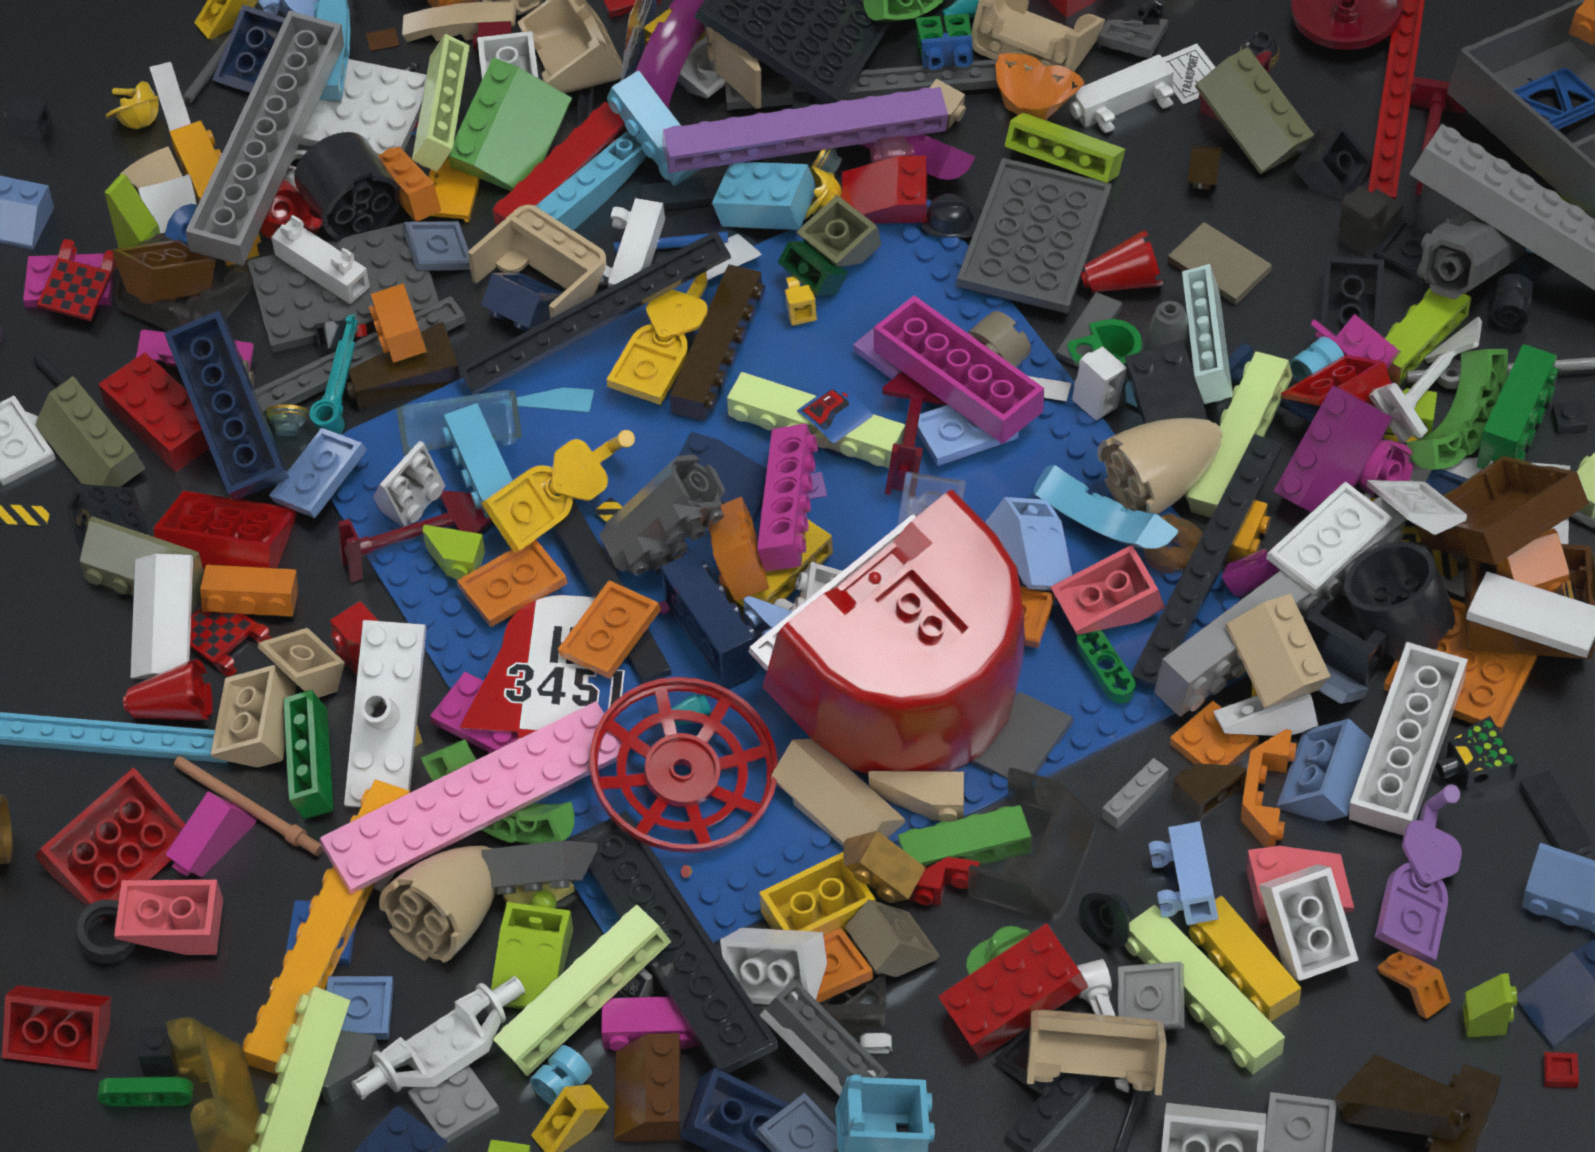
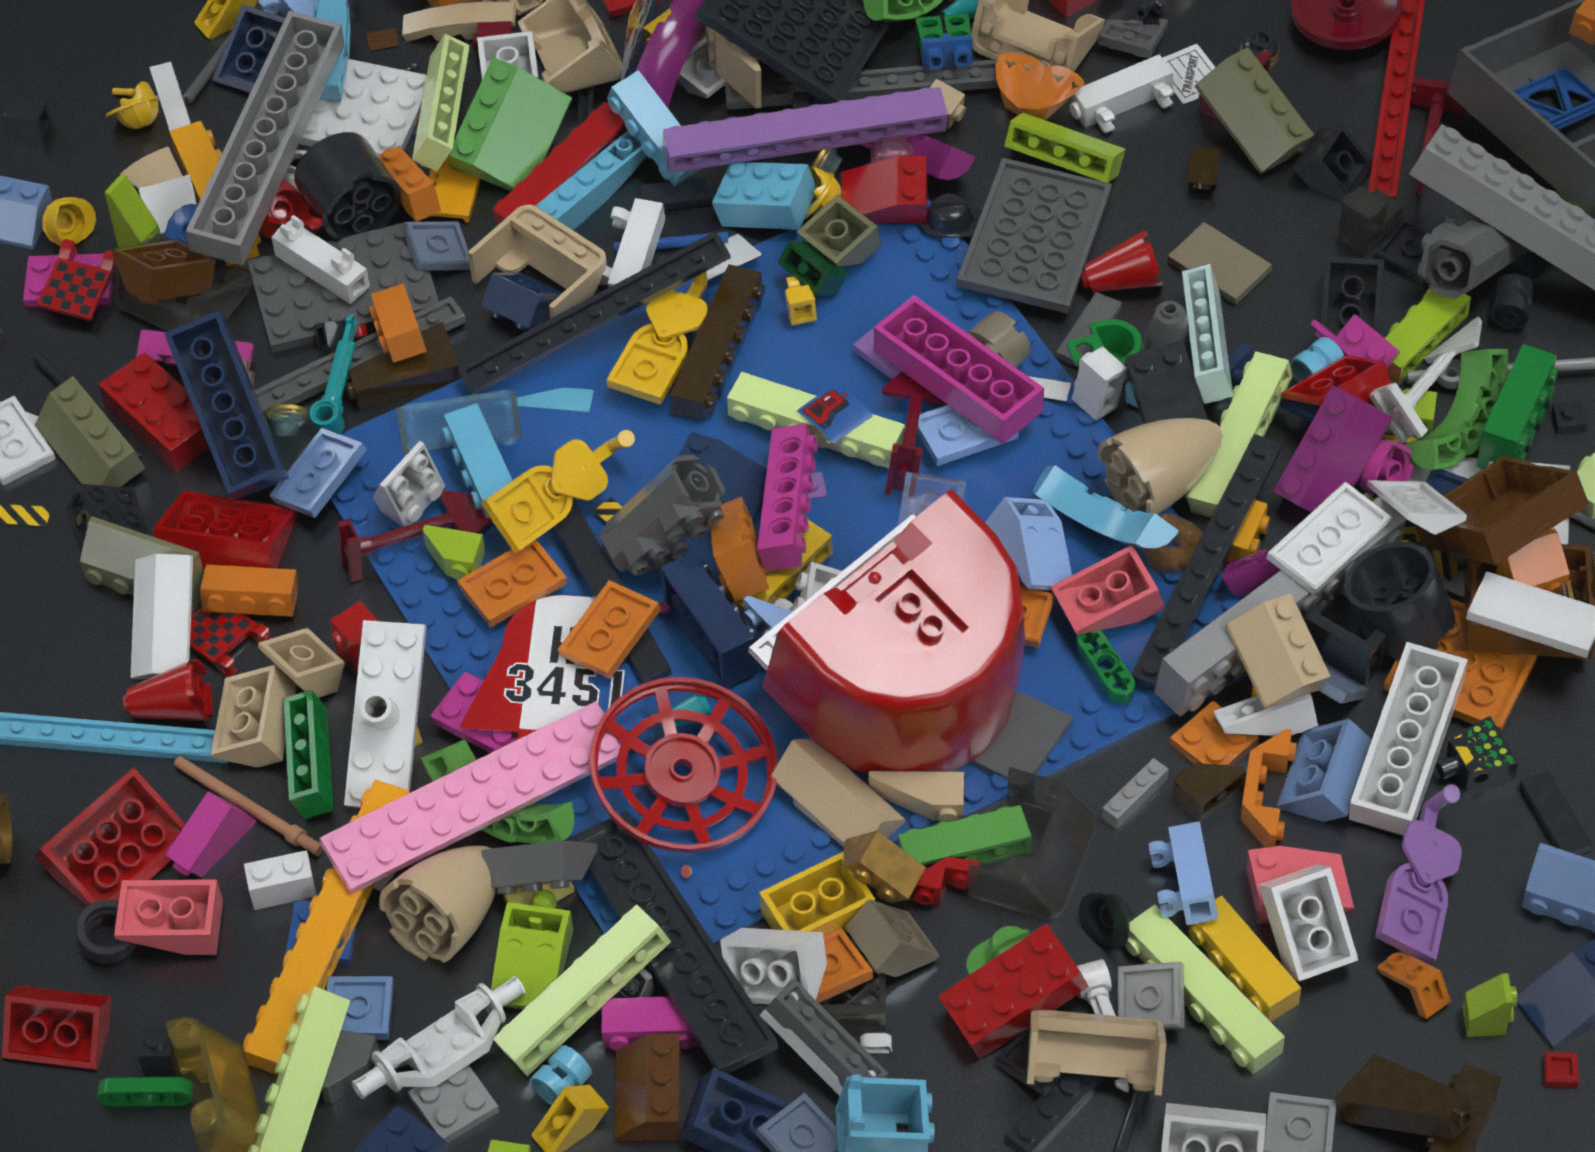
(68, 219): none -> yellow piece
(280, 880): none -> white brick

